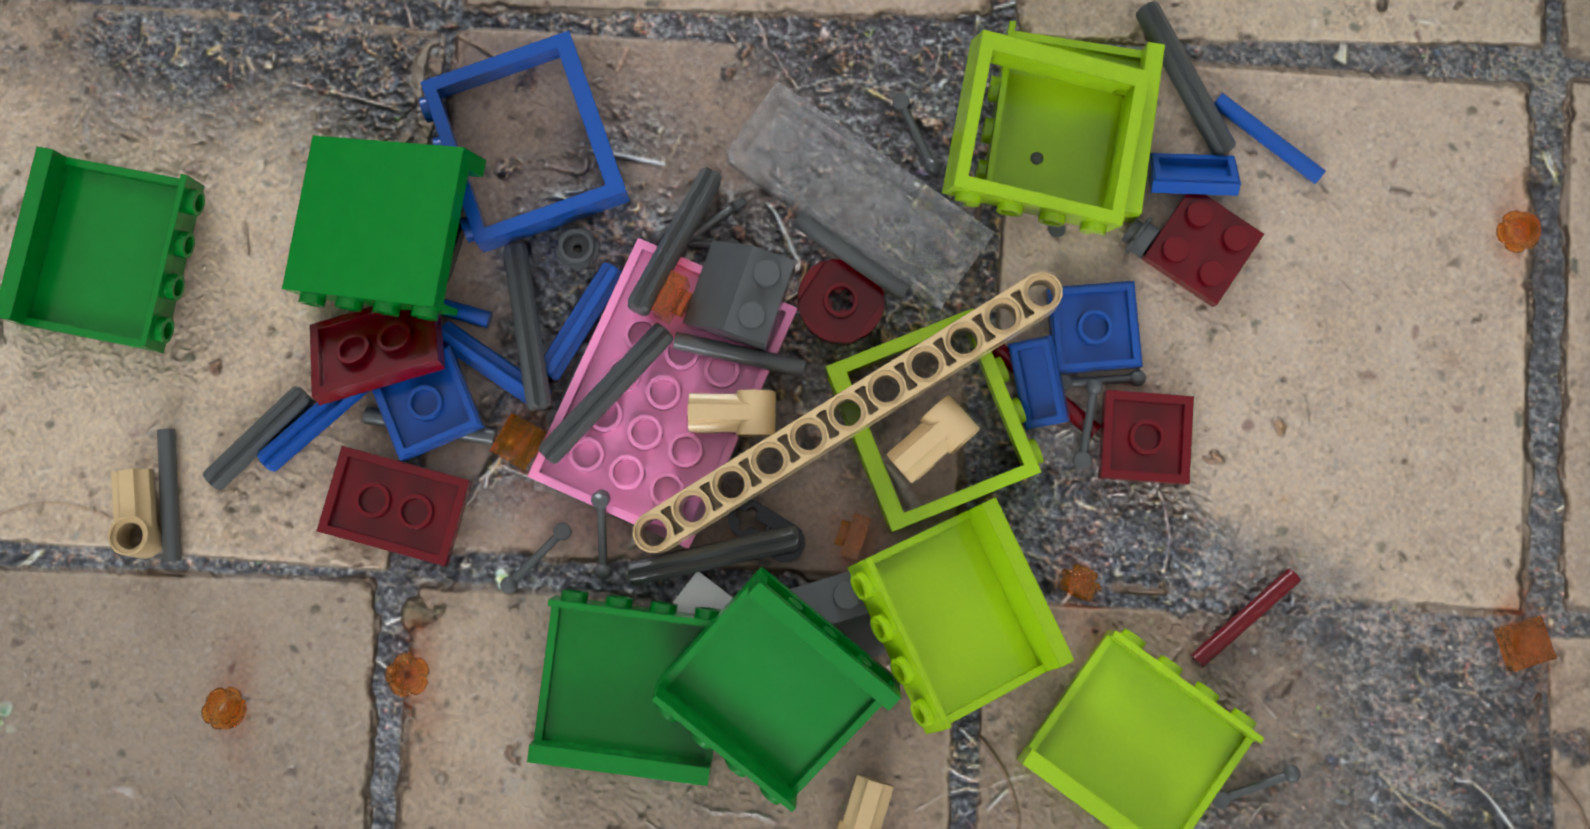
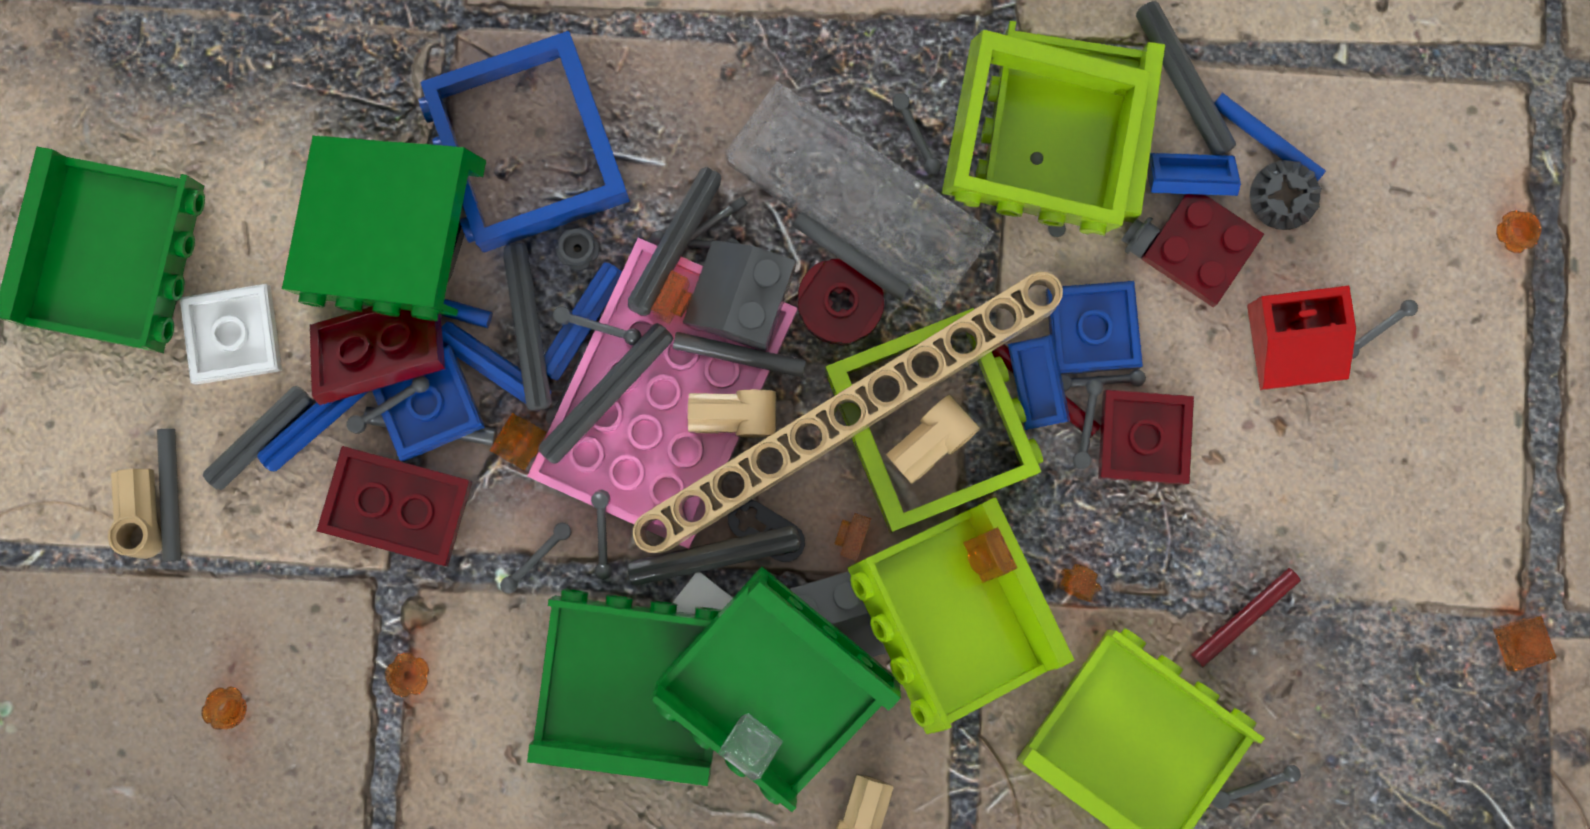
(230, 334): none -> white tile
(358, 424): none -> dark grey hinge
(564, 316): none -> dark grey hinge
(750, 747): none -> clear plate
(989, 555): none -> clear orange plate
(1273, 211): none -> dark grey gear
(1303, 337): none -> red slope
(1407, 308): none -> dark grey hinge

